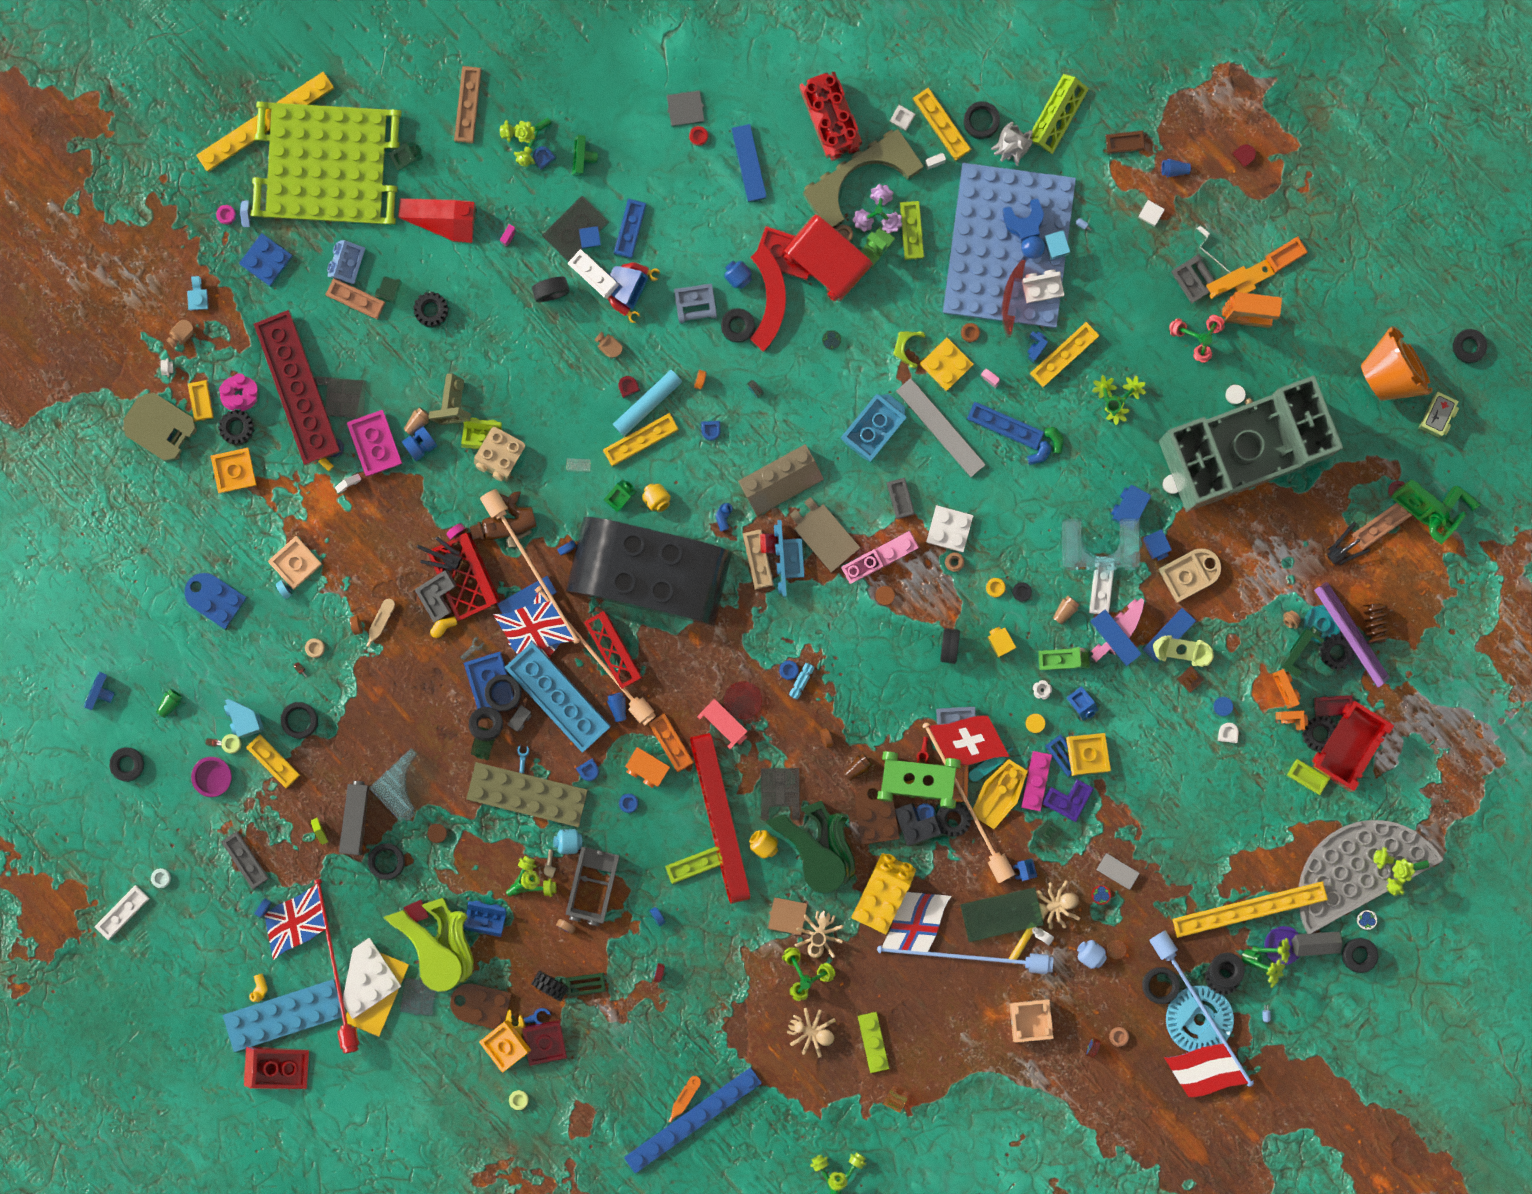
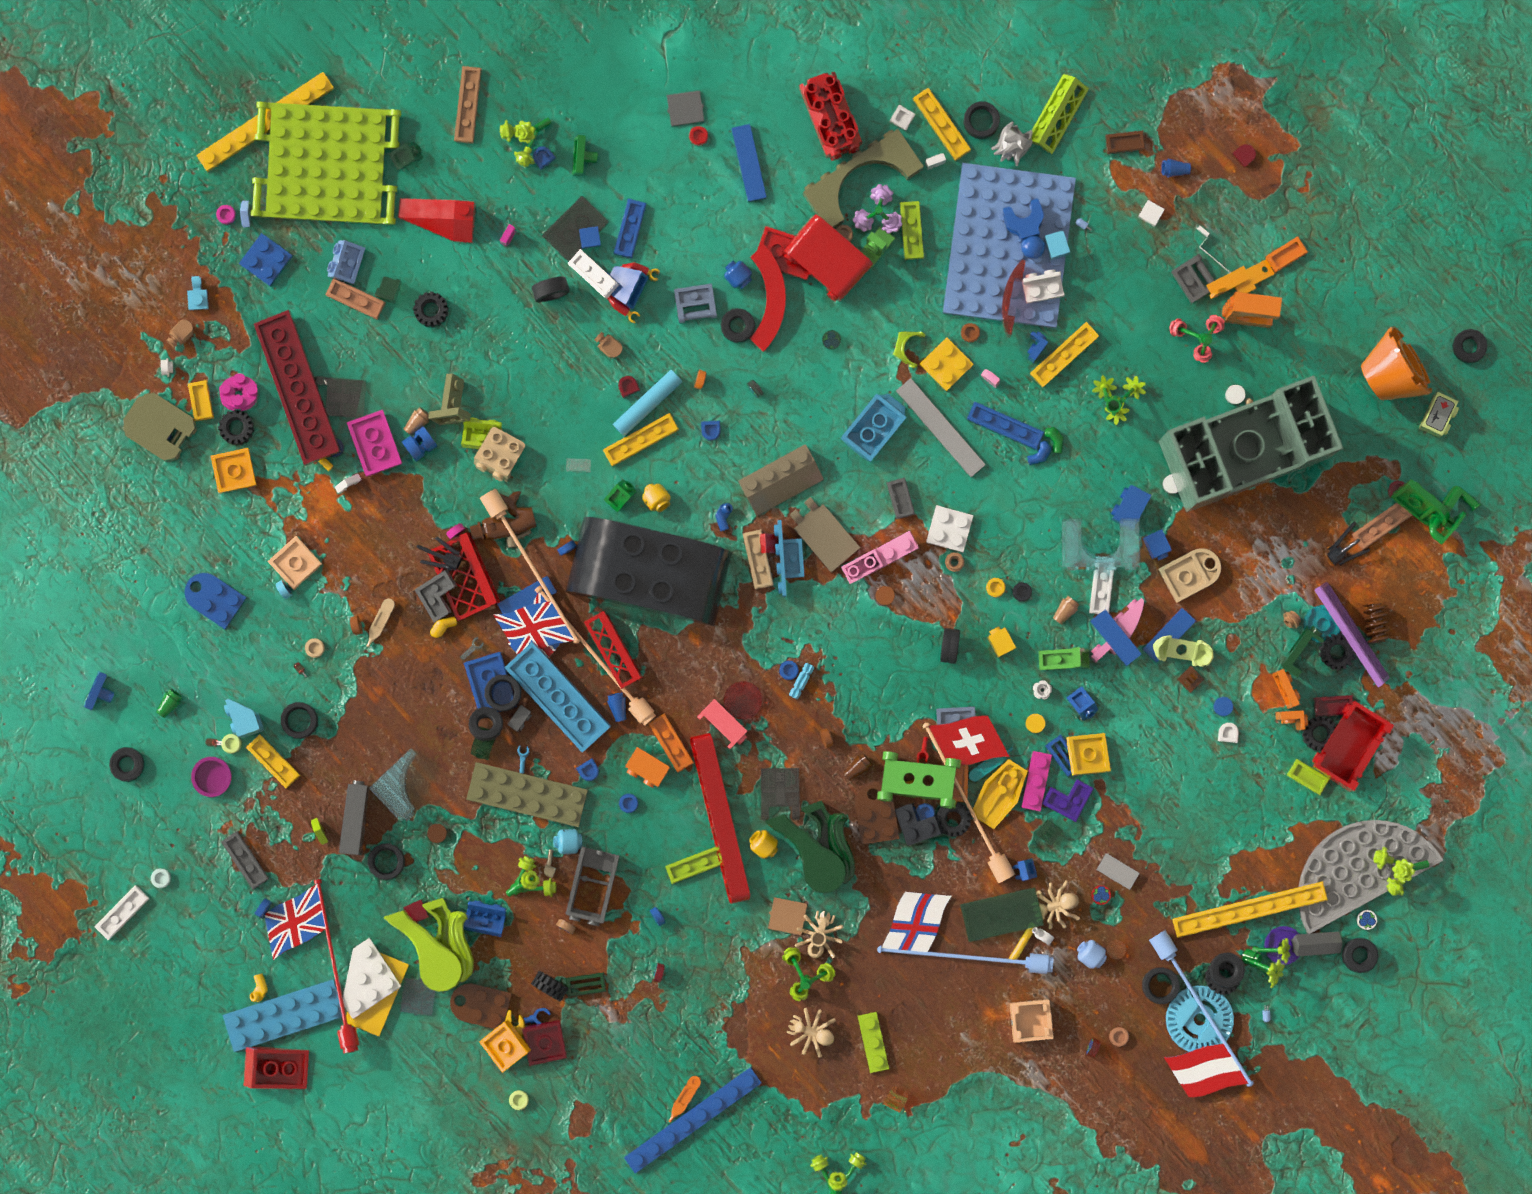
(884, 893): yellow bracket -> none

